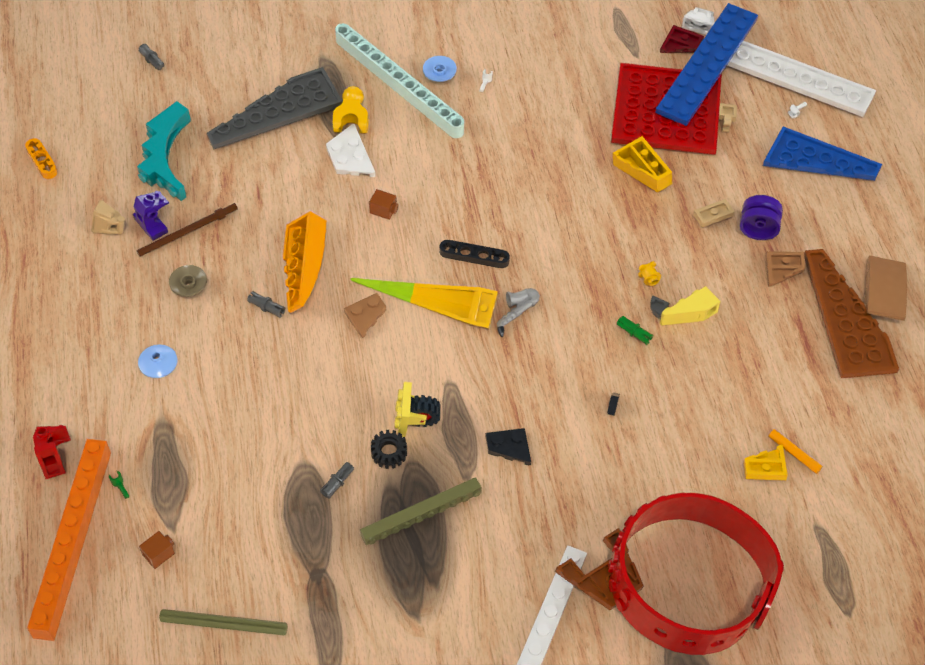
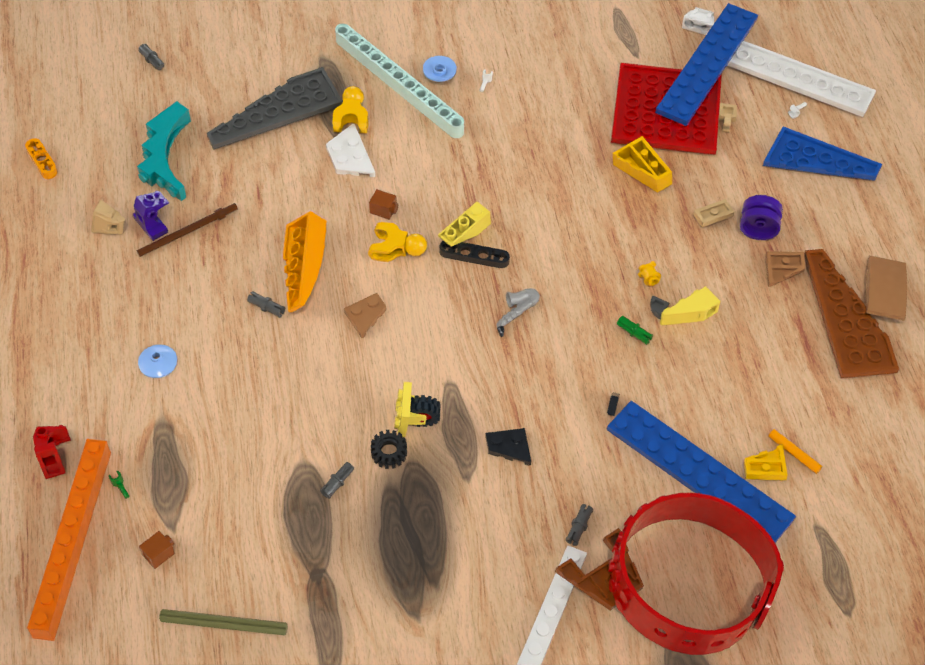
(187, 275): dark tan dish -> none
(396, 243): none -> yellow piece
(420, 511): olive piece -> none
(460, 303): yellow plate -> none
(467, 225): none -> light yellow slope
(579, 524): none -> dark grey pin
(681, 41): dark red wing -> none
(696, 468): none -> blue plate

